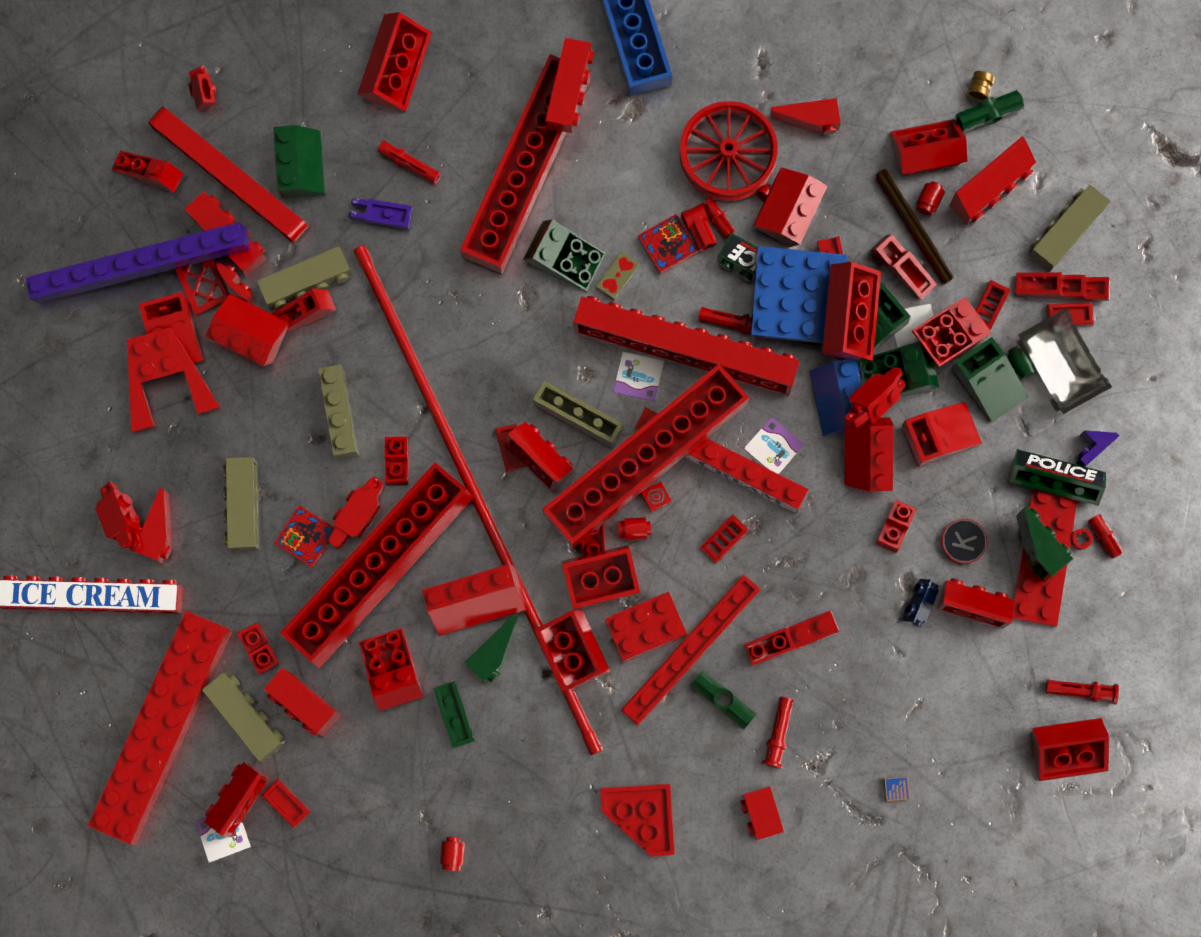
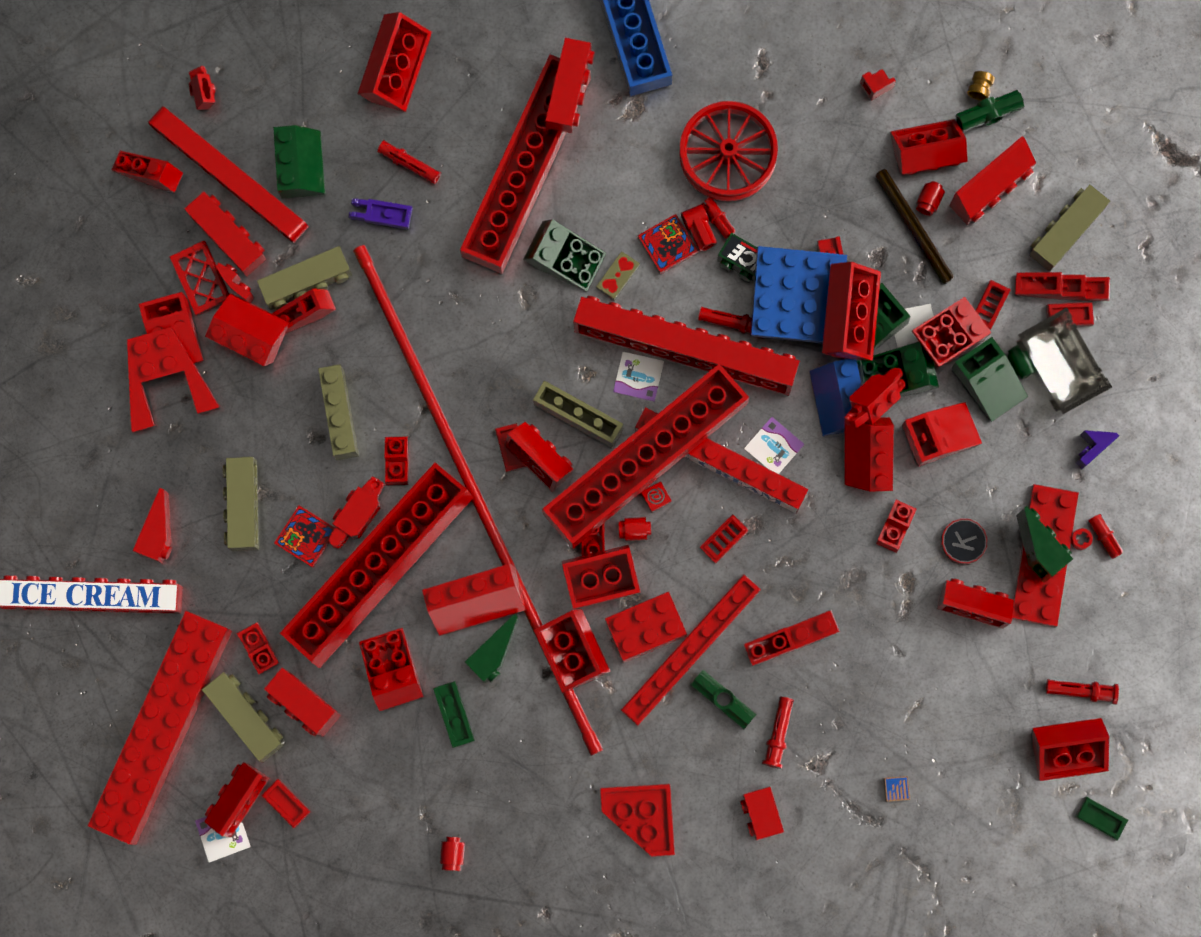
(119, 517): red hinge -> none
(138, 263): dark purple brick -> none
(763, 191): red hinge -> none
(790, 206): red slope -> none
(814, 116): red slope -> none
(876, 83): none -> red panel
(903, 266): red slope -> none
(924, 592): dark blue hinge -> none
(1057, 477): dark green brick -> none
(1101, 818): none -> dark green tile

